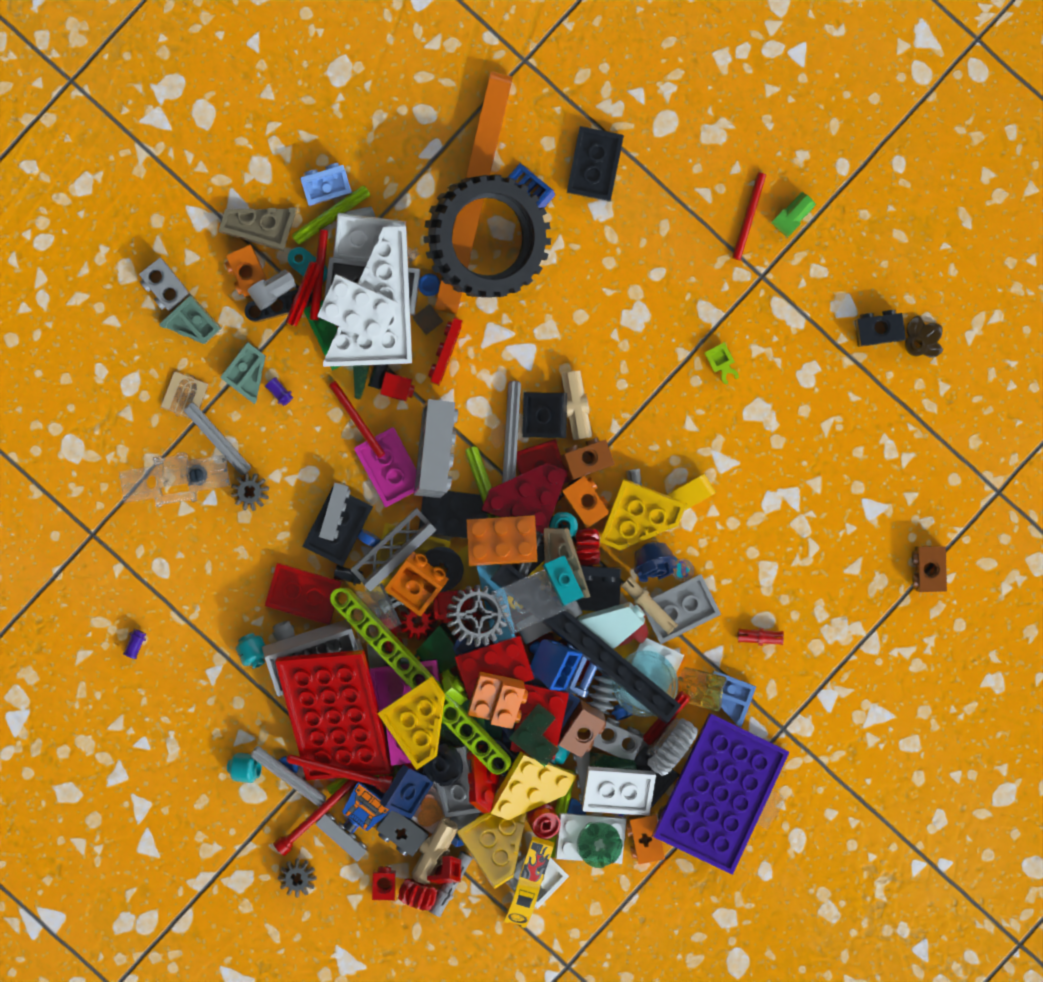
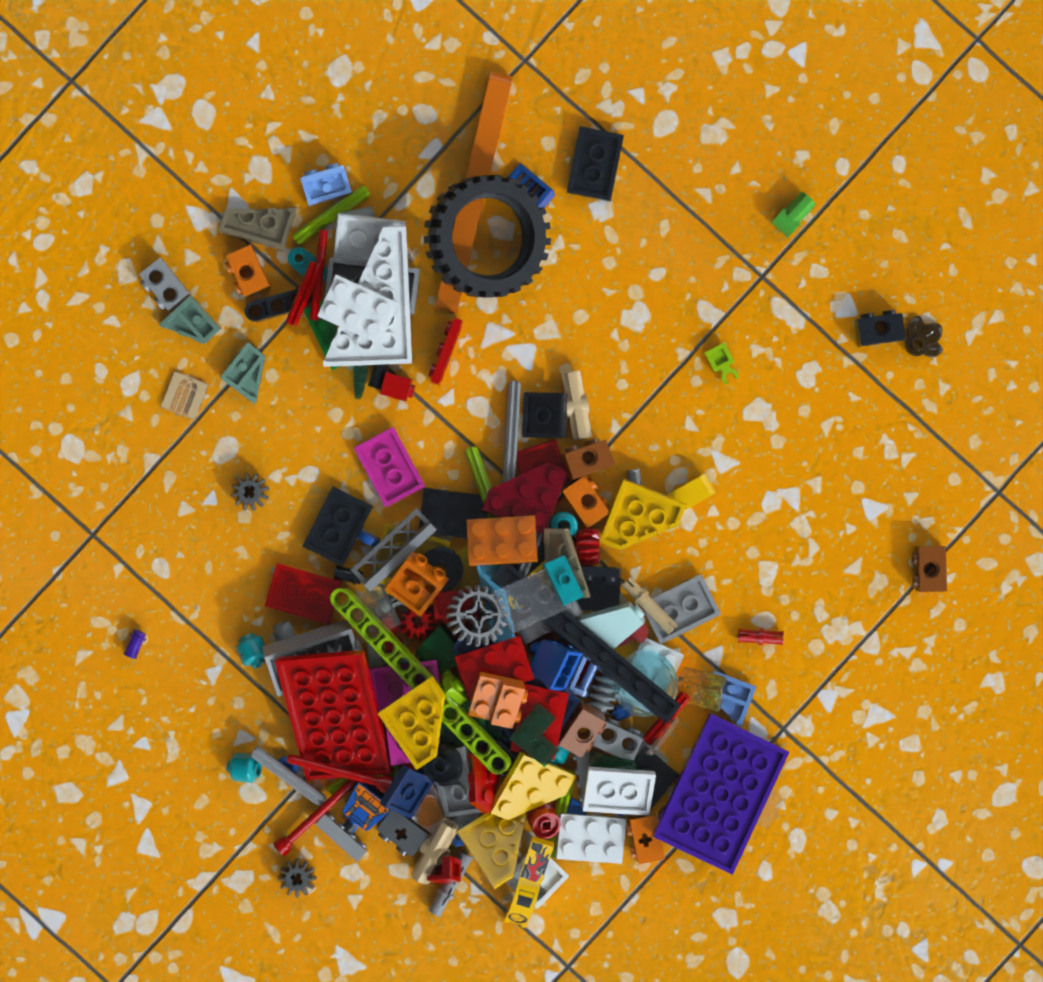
(173, 471): clear piece -> none
(217, 438): light grey axle -> none
(267, 292): light grey piece -> none
(279, 391): dark purple pin -> none
(334, 510): light grey piece -> none
(360, 424): red bar -> none
(380, 893): red brick -> none
(417, 894): red gear -> none
(427, 319): clear smoke tile -> none
(429, 285): blue tile -> none
(435, 448): light grey brick -> none
(604, 856): clear green plate -> none
(654, 561): dark blue cone -> none
(673, 748): light grey gear -> none
(684, 571): clear tile -> none
(749, 215): red piece -> none

